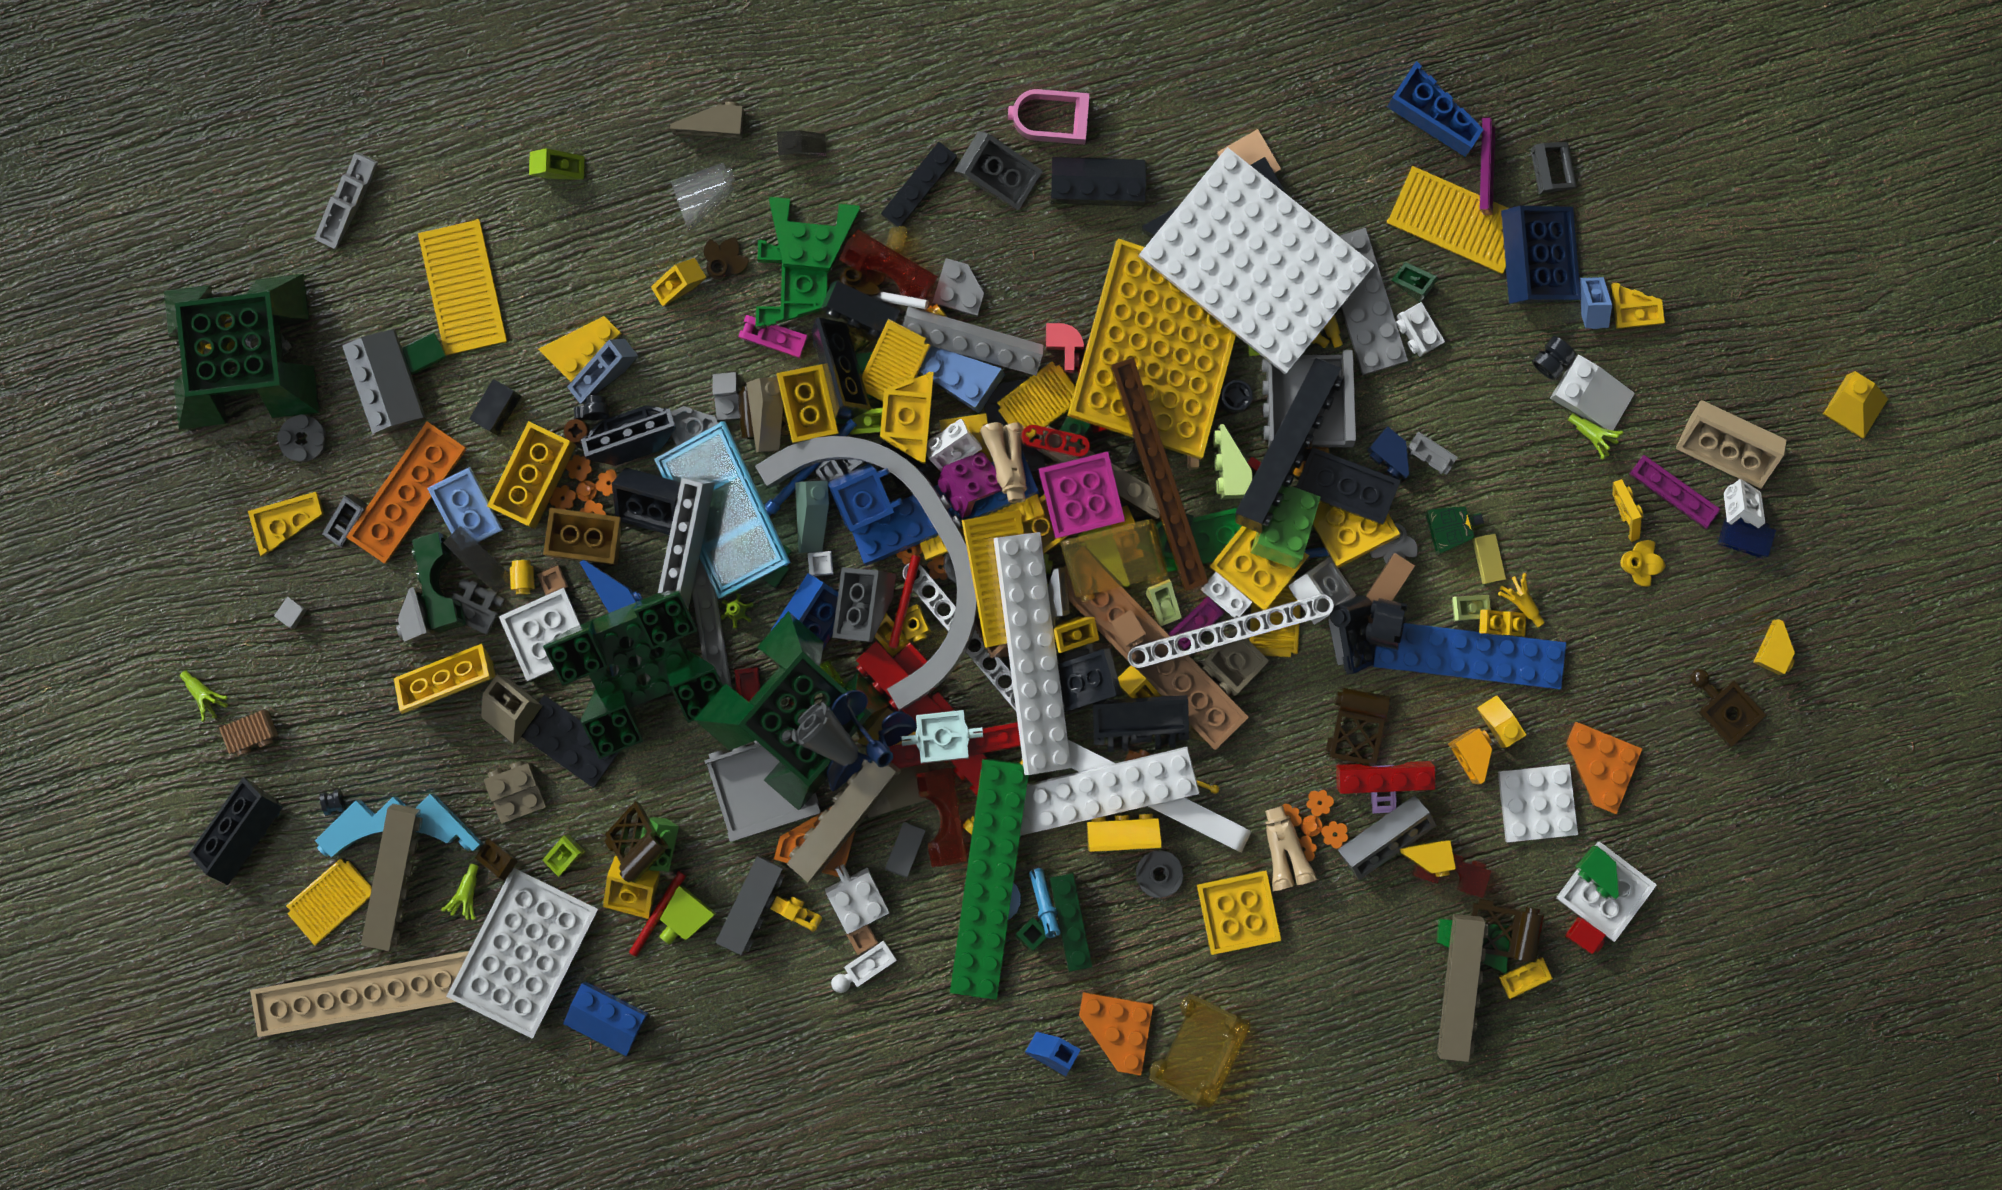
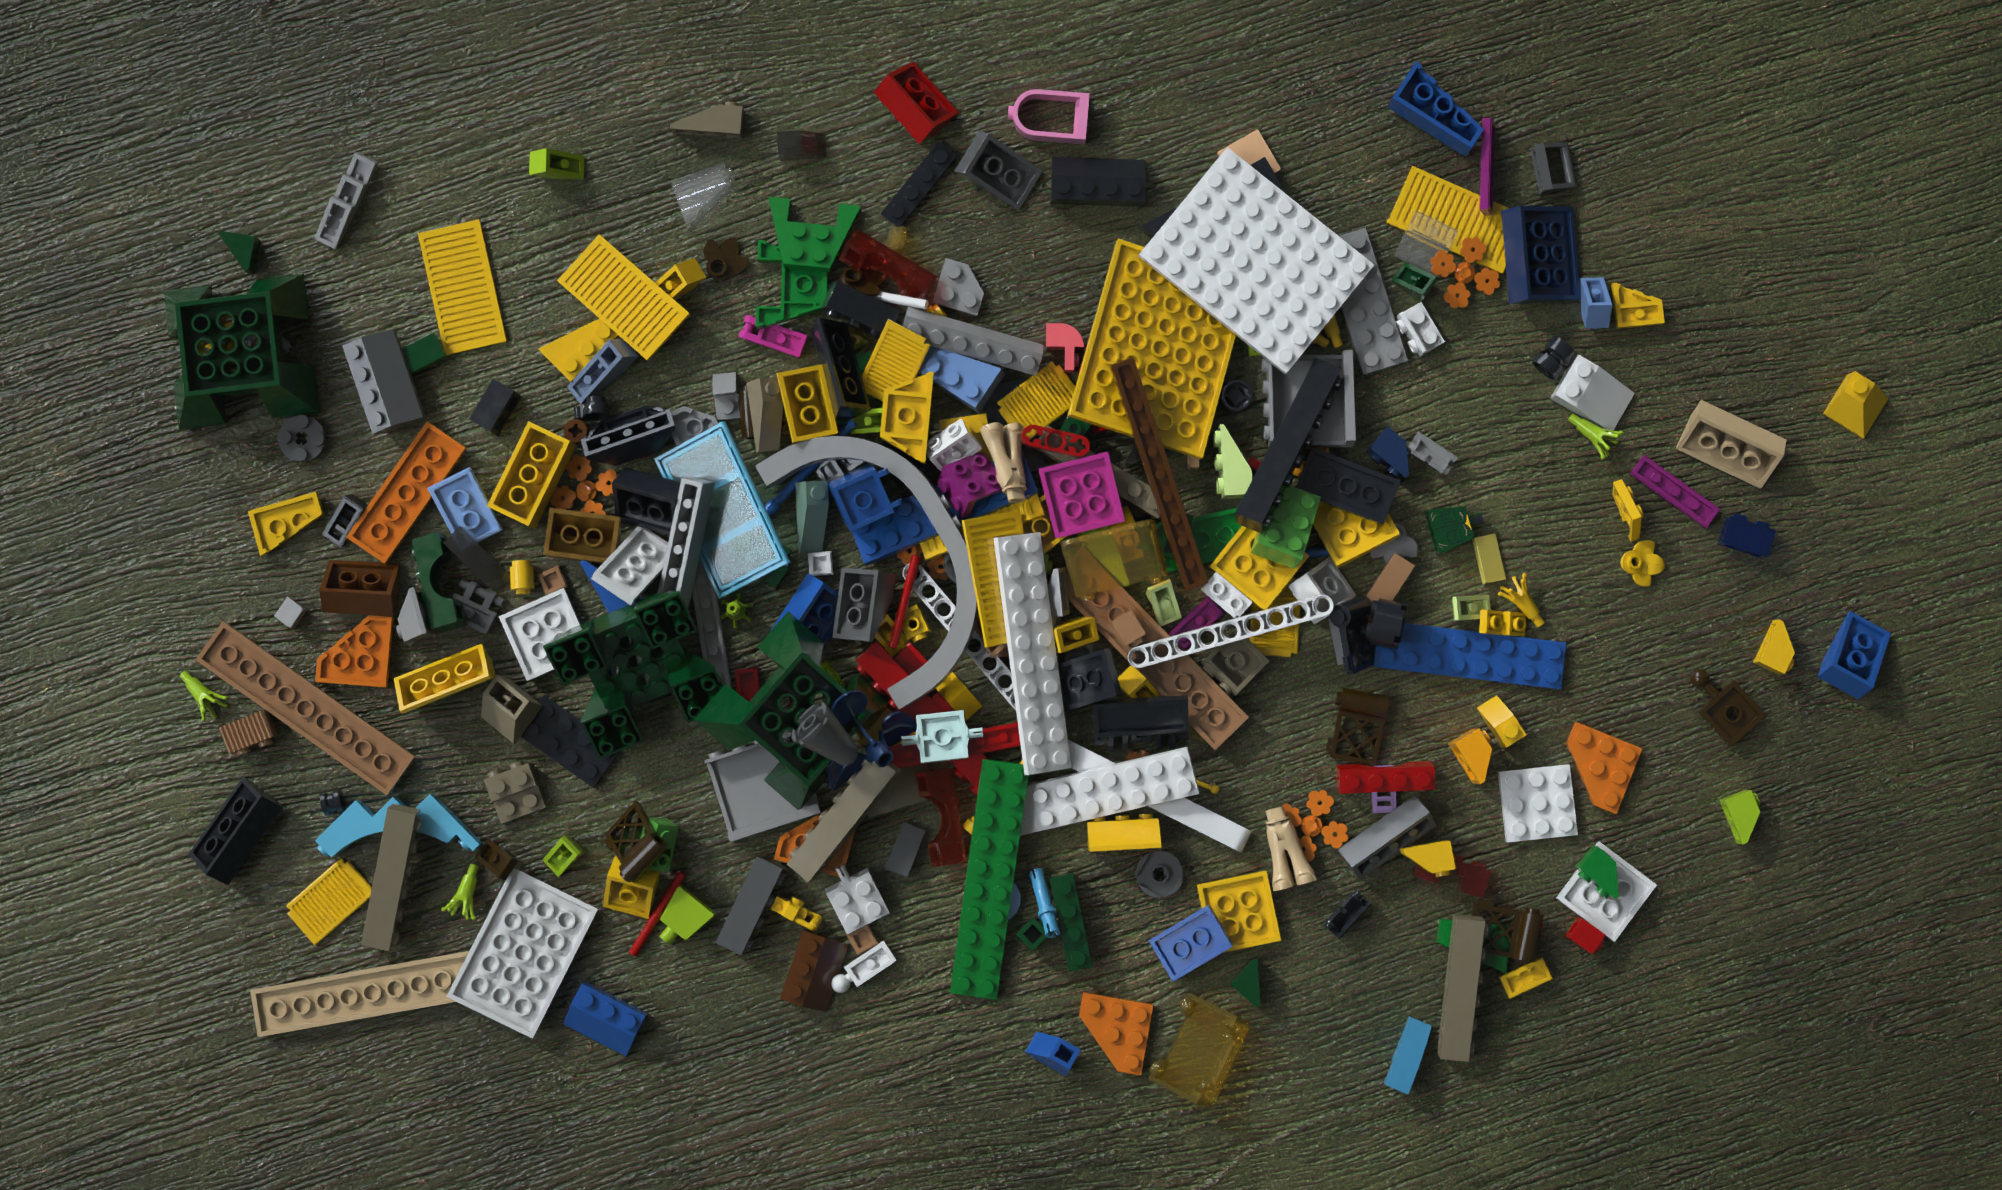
(244, 249): none -> dark green slope
(305, 708): none -> medium nougat plate
(360, 588): none -> reddish brown slope
(360, 655): none -> orange plate
(623, 297): none -> yellow window
(633, 565): none -> white plate
(812, 971): none -> reddish brown slope
(915, 102): none -> red slope
(958, 696): none -> yellow slope
(1191, 942): none -> blue plate
(1247, 982): none -> dark green slope
(1348, 914): none -> black hinge
(1408, 1055): none -> dark azure slope
(1423, 240): none -> clear slope
(1464, 272): none -> orange plant
(1741, 813): none -> lime slope
(1744, 502): white bracket -> none
(1855, 656): none -> blue slope

